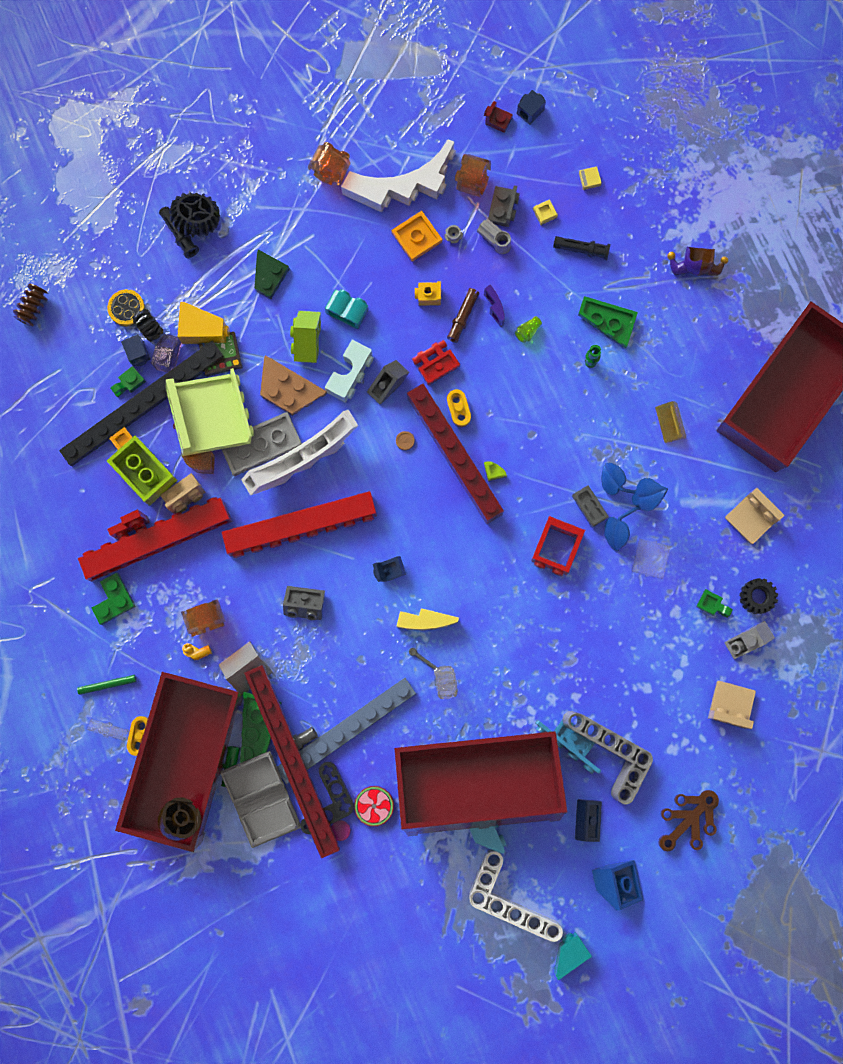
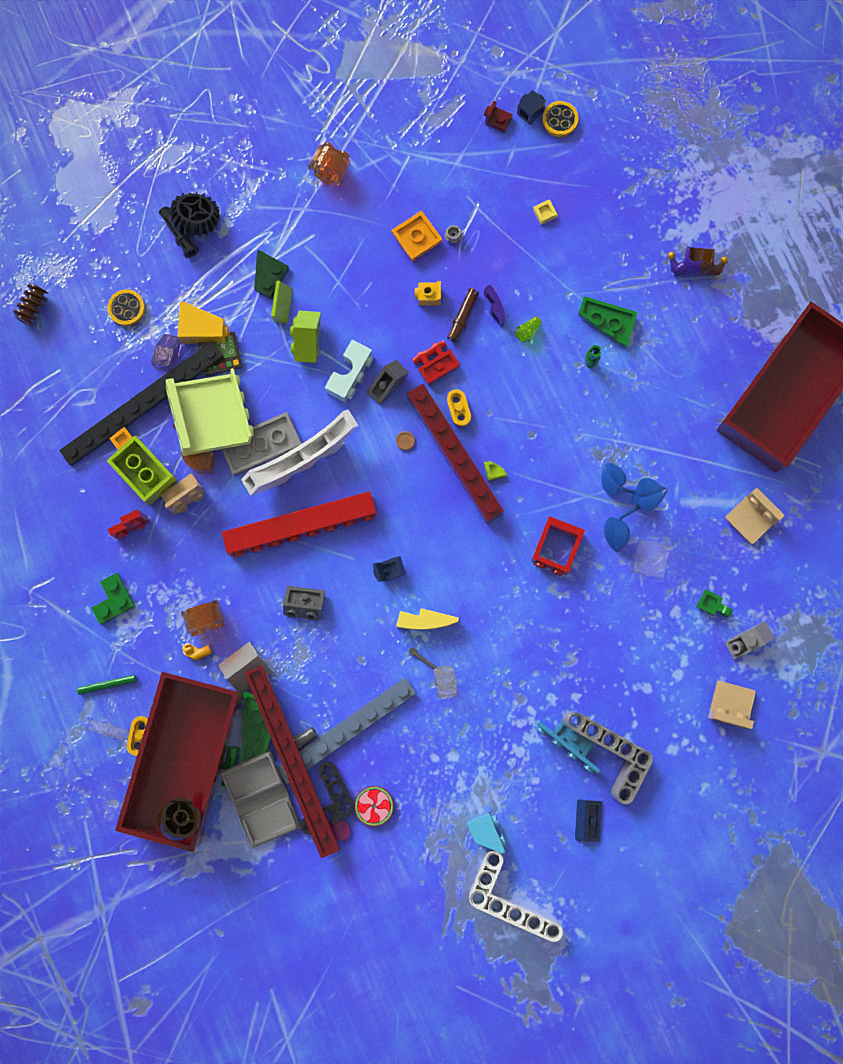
(129, 380): green plate -> none
(135, 350): dark blue brick -> none
(147, 325): black gear -> none
(154, 539): red brick -> none
(281, 303): none -> lime slope
(287, 388): medium nougat wing -> none
(346, 308): teal brick -> none
(403, 188): white arch -> none
(473, 175): clear orange brick -> none
(480, 783): dark red piece -> none
(494, 235): light grey piece -> none
(502, 206): dark grey bracket -> none
(560, 119): none -> tile
(570, 954): teal slope -> none
(590, 178): light yellow tile -> none
(590, 248): black pin -> none
(590, 506): dark grey plate -> none
(618, 884): blue slope -> none
(670, 422): clear yellow slope -> none
(690, 817): reddish brown plant -> none
(769, 591): black tyre -> none

